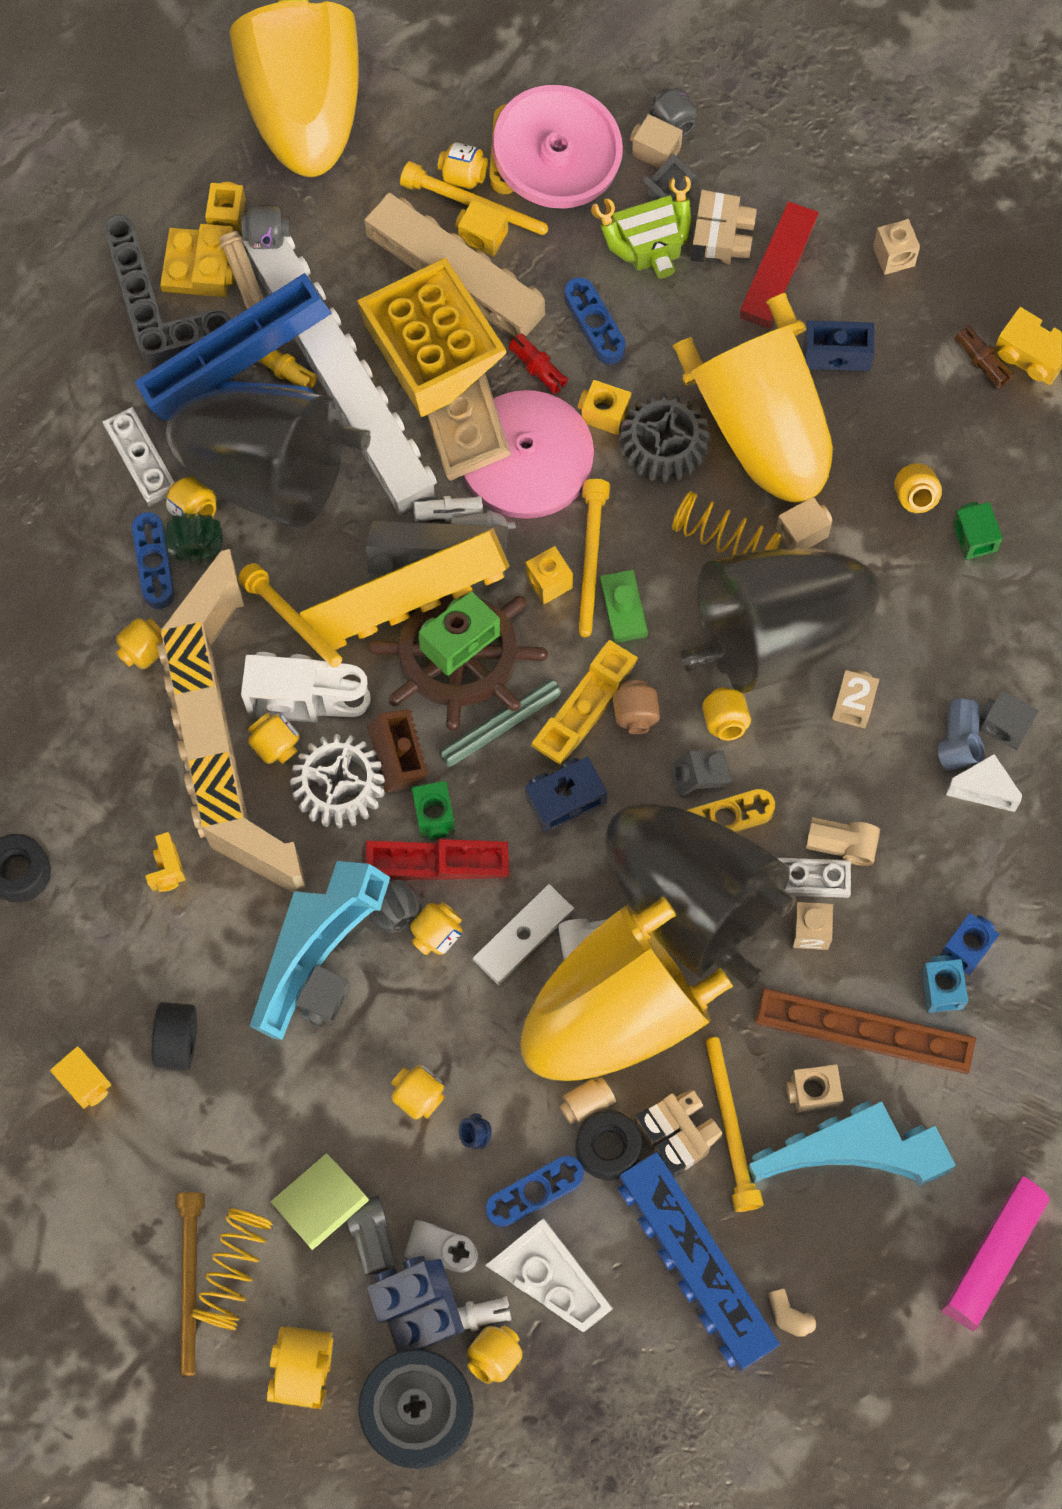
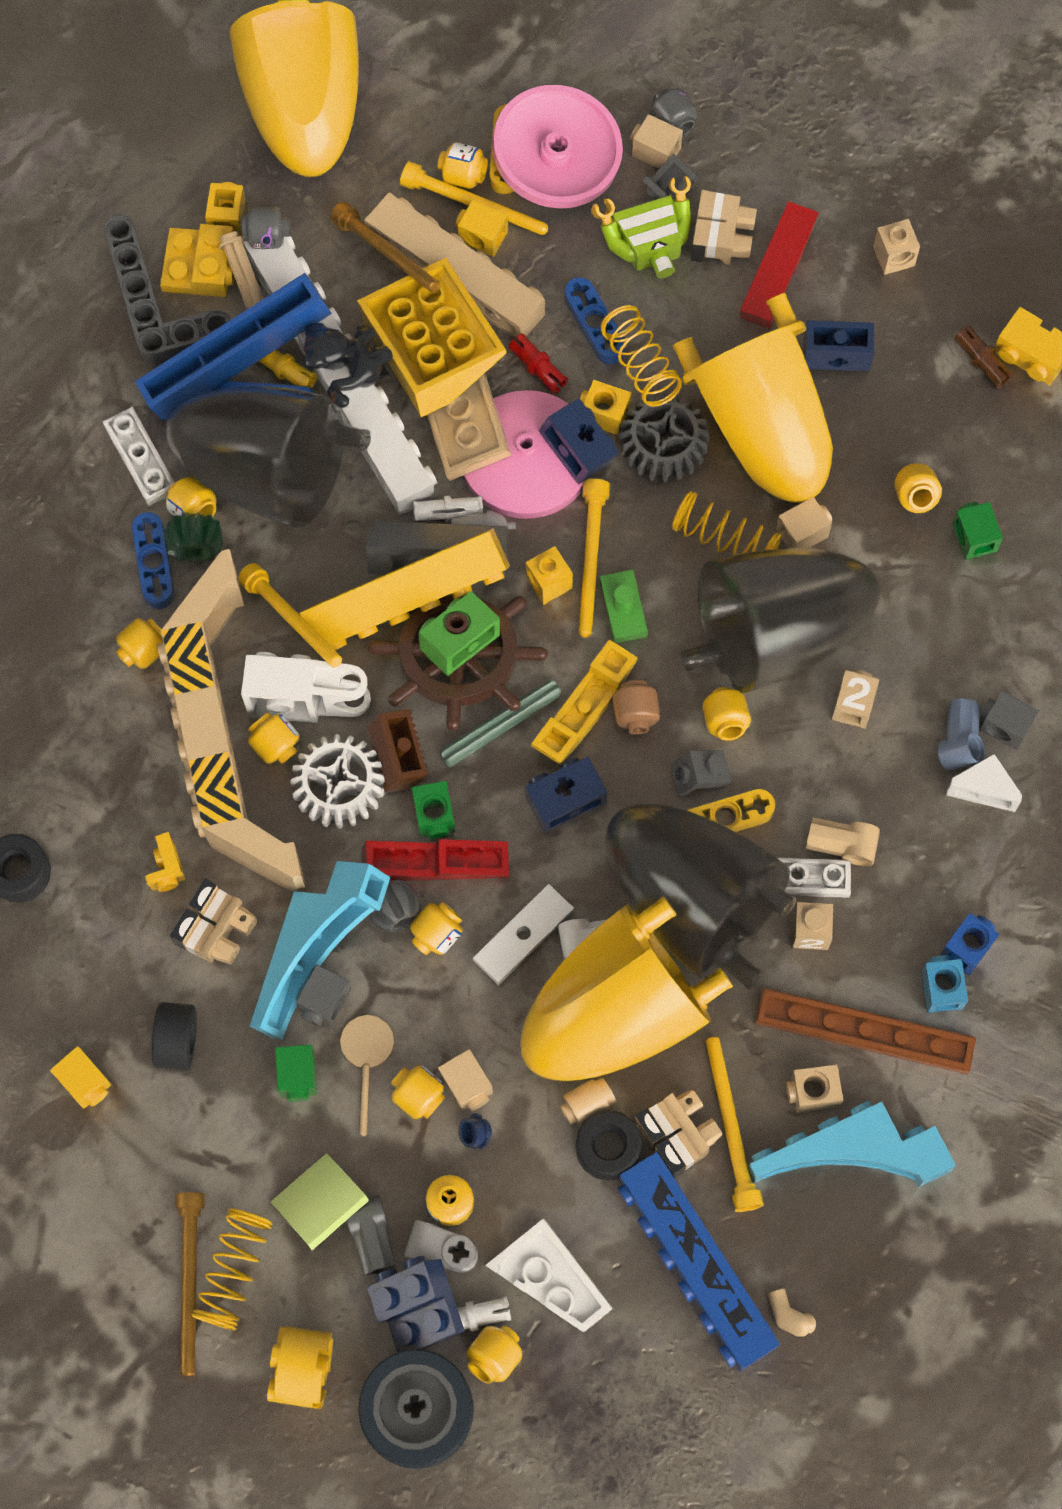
(210, 922): none -> tan hips
(296, 1072): none -> green brick
(333, 350): none -> black animal
(347, 219): none -> pearl gold piece
(366, 1044): none -> tan piece
(450, 1213): none -> yellow head
(466, 1081): none -> tan brick
(563, 1186): blue beam -> none
(578, 441): none -> dark blue brick
(653, 379): none -> yellow piece
(996, 1253): dark pink brick -> none

